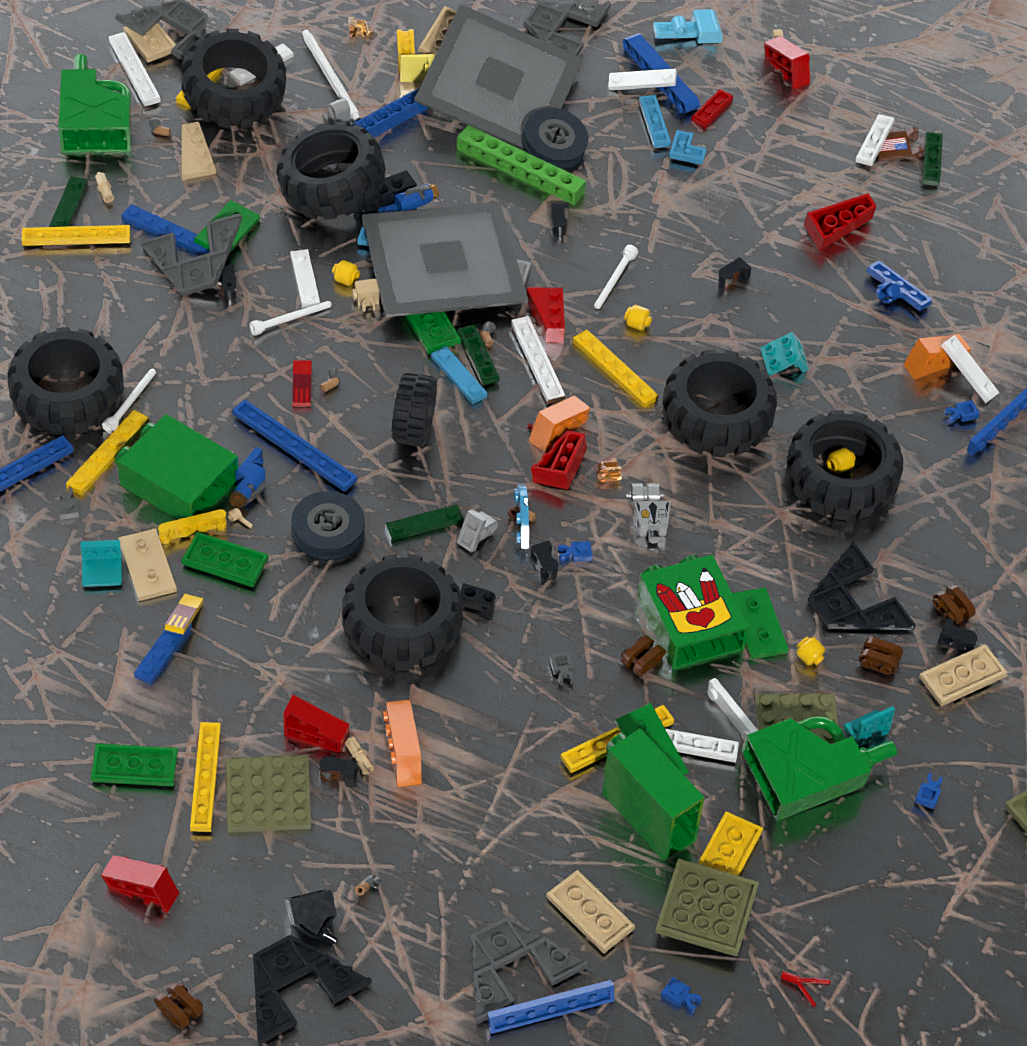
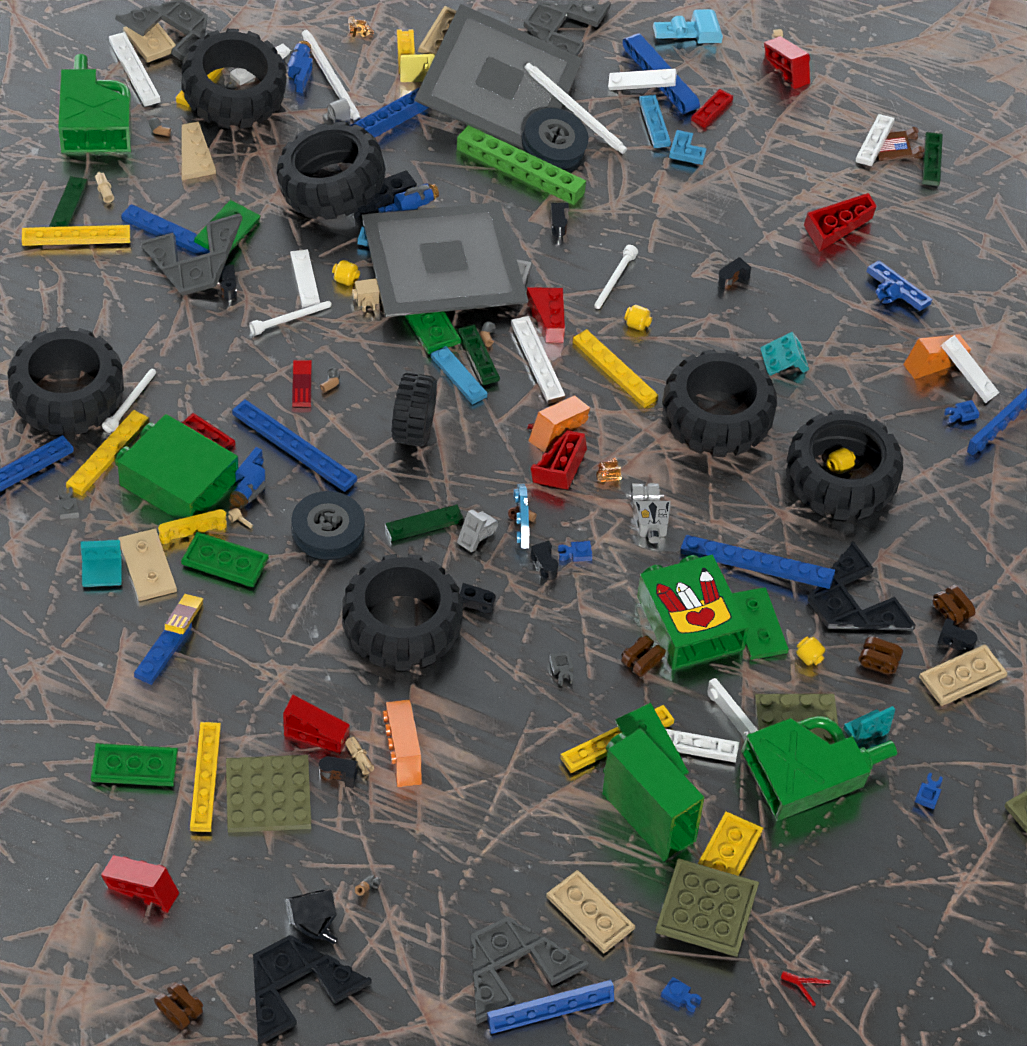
(209, 431): none -> red tile
(299, 64): none -> blue plate
(572, 105): none -> white piece
(759, 561): none -> blue plate

